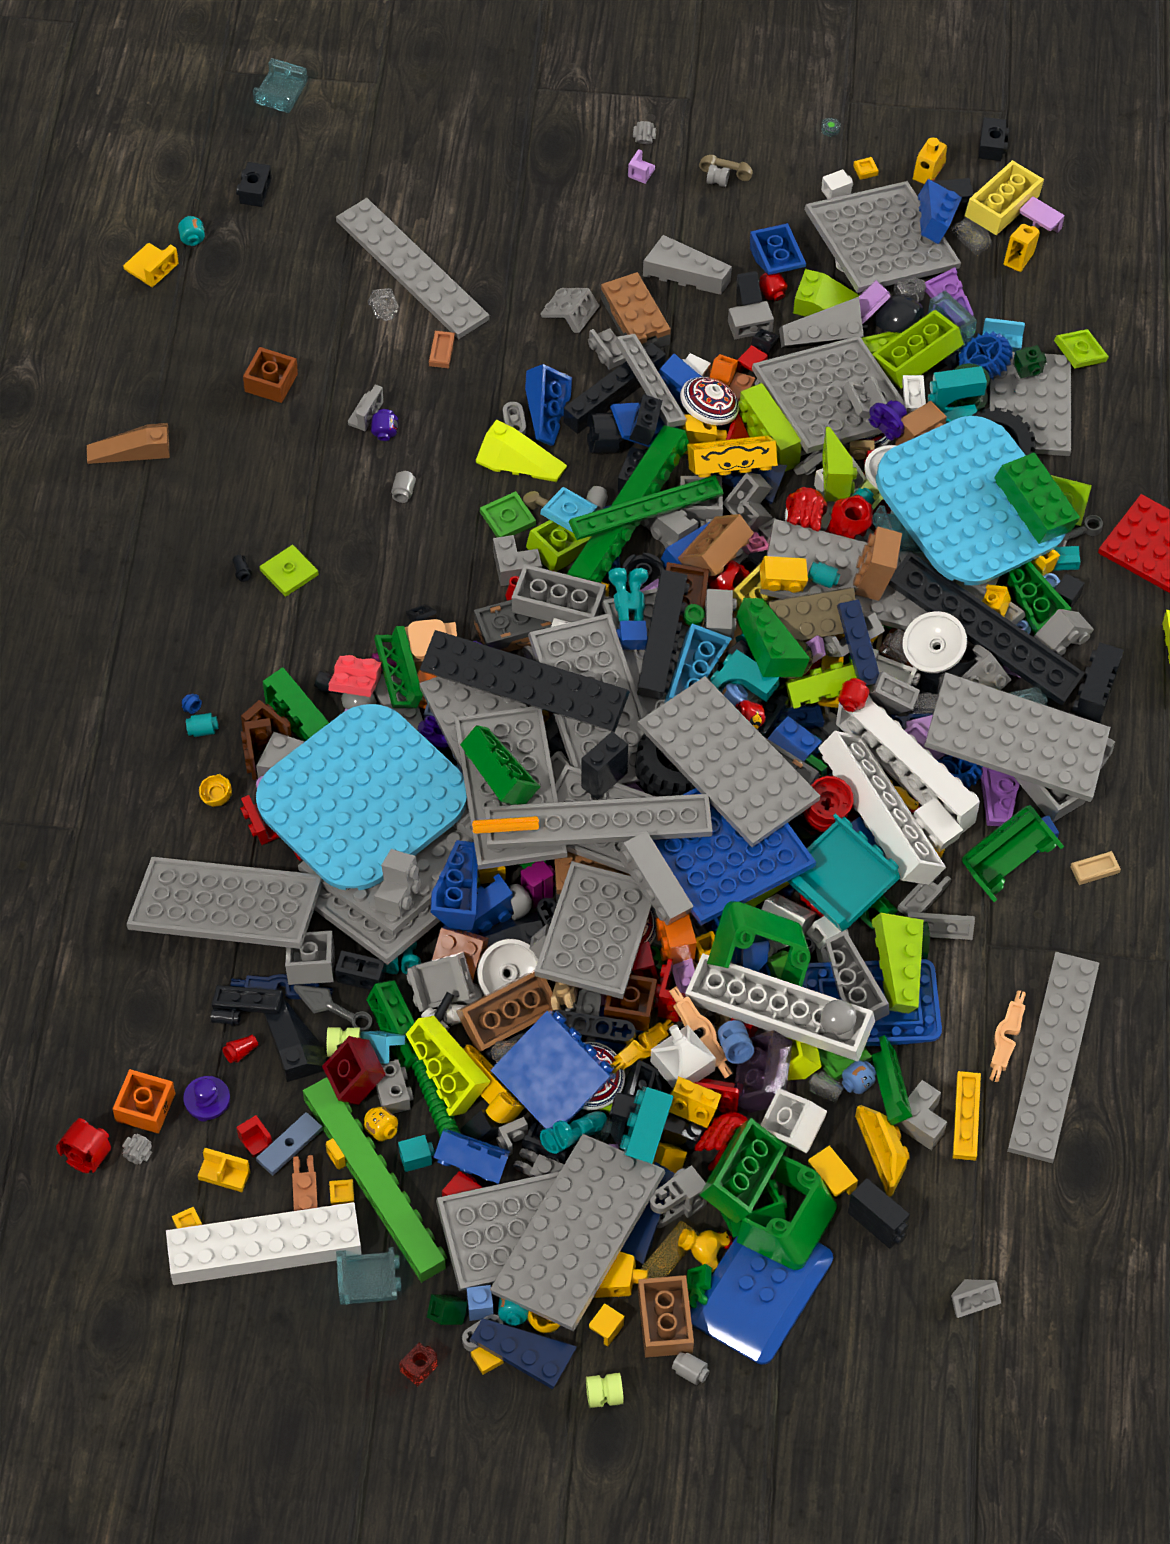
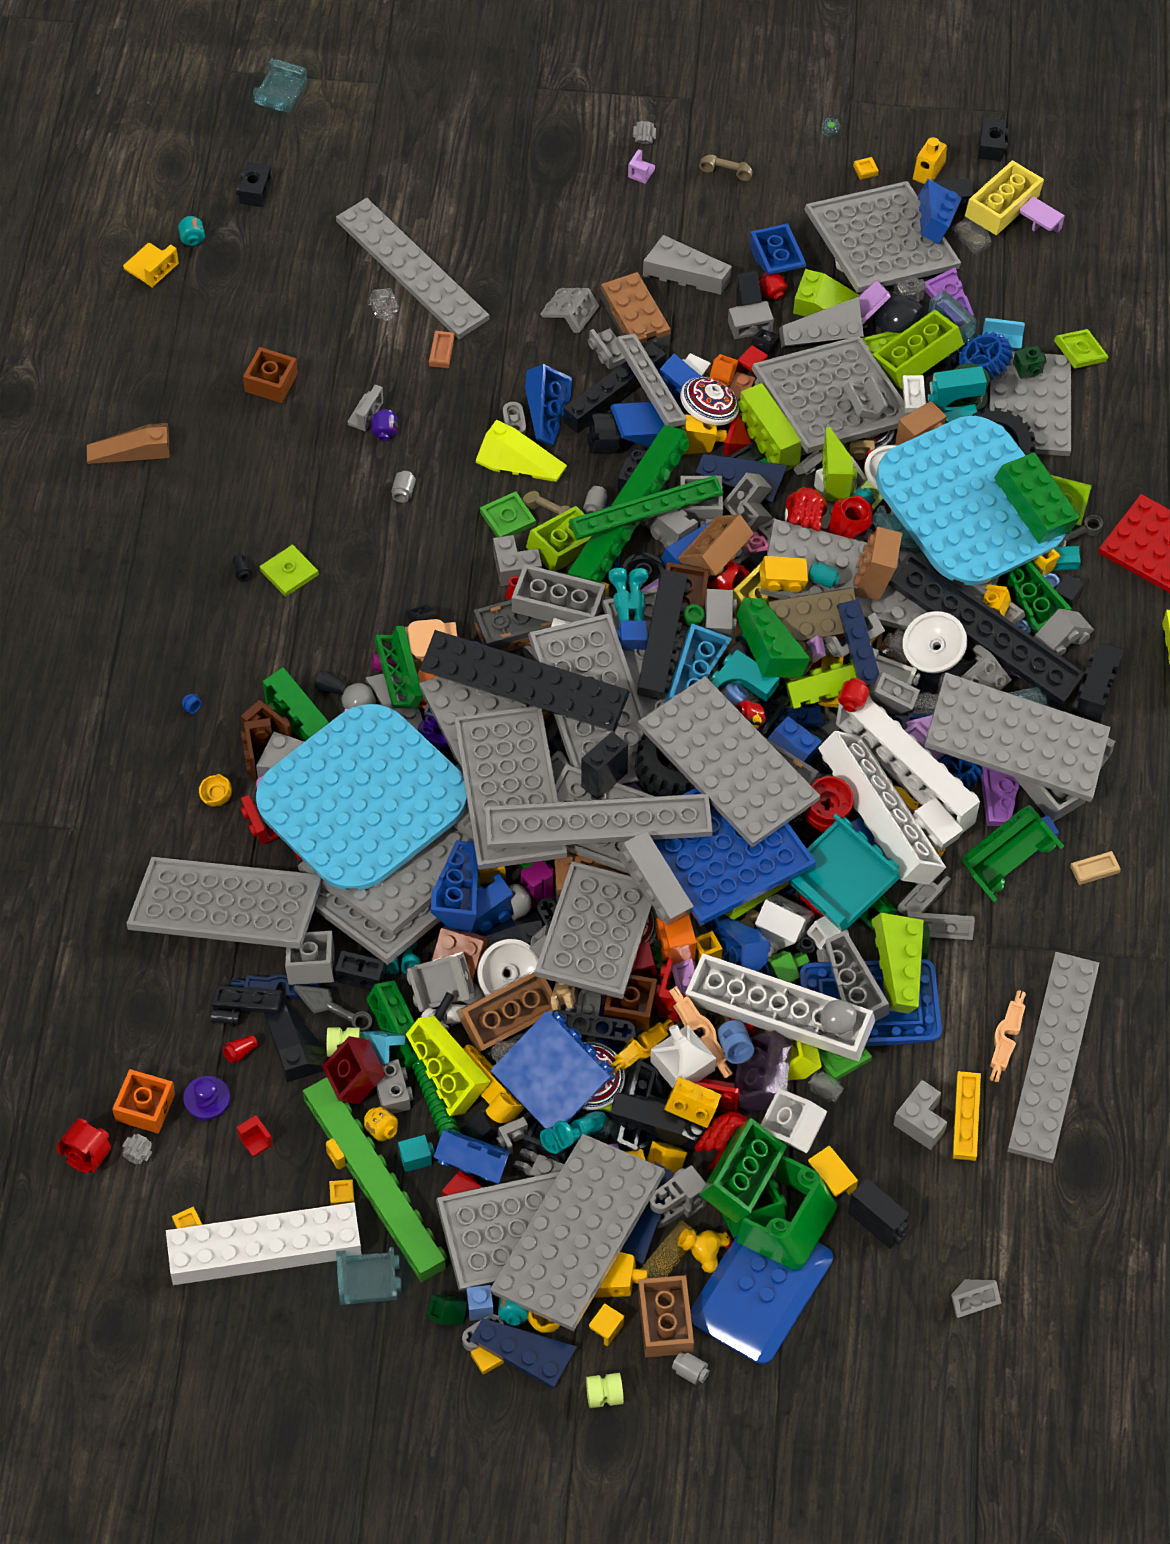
(201, 725): teal brick -> none
(224, 1170): yellow panel -> none
(298, 1134): sand blue tile -> none
(304, 1185): nougat hinge -> none
(355, 676): coral plate -> none
(399, 883): light grey brick -> none
(416, 1373): clear red brick -> none
(499, 767): green wedge -> none
(505, 824): light orange axle -> none
(566, 506): medium azure tile -> none
(645, 419): black brick -> none
(646, 1124): teal brick -> none
(697, 1282): green plate -> none
(718, 175): light grey wheel -> none
(732, 455): yellow brick -> none
(741, 924): green windscreen -> none
(817, 764): green plate -> none
(836, 184): white brick -> none
(858, 1077): medium blue head -> none
(884, 1146): yellow wedge -> none
(888, 418): dark purple plate -> none
(891, 1083): green fence -> none
(1023, 239): yellow torso -> none

